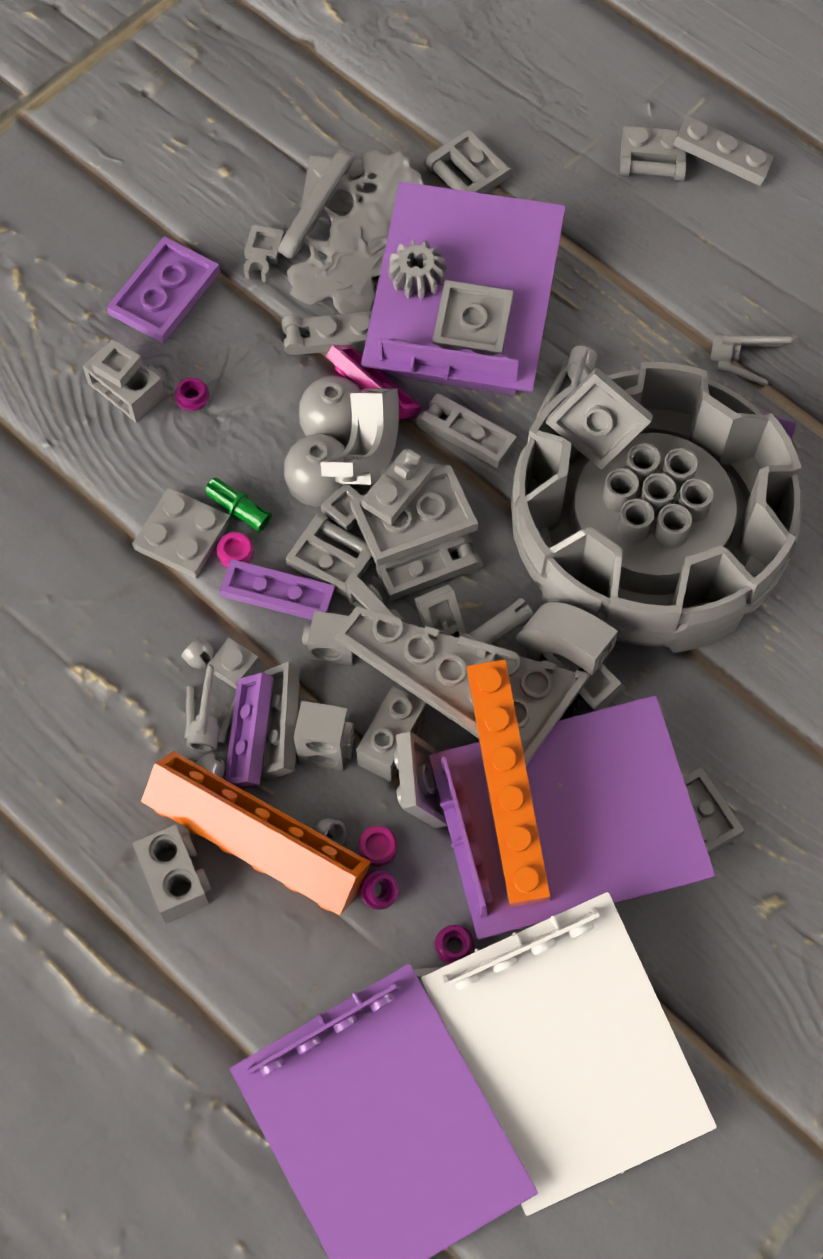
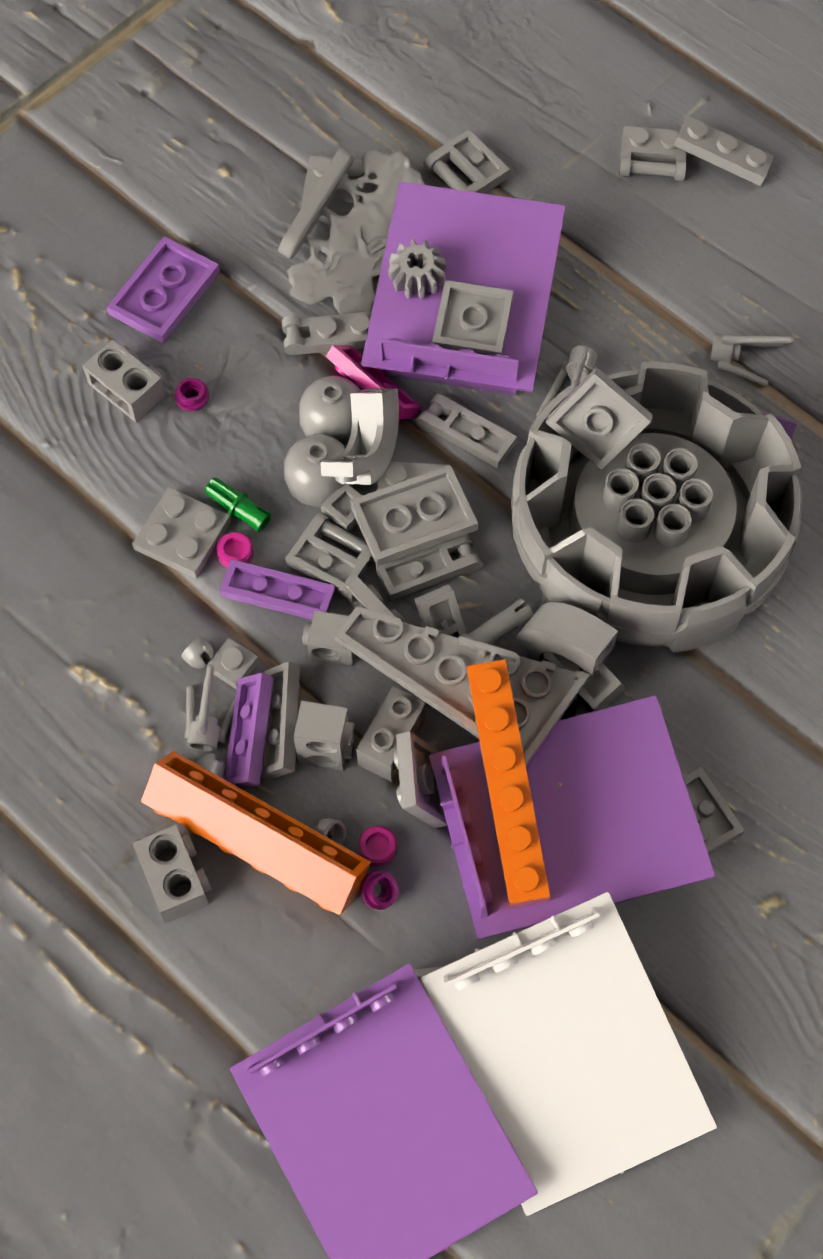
(117, 363): light grey plate -> none
(262, 249): light grey plate -> none
(397, 486): light grey plate -> none
(450, 933): magenta plate -> none

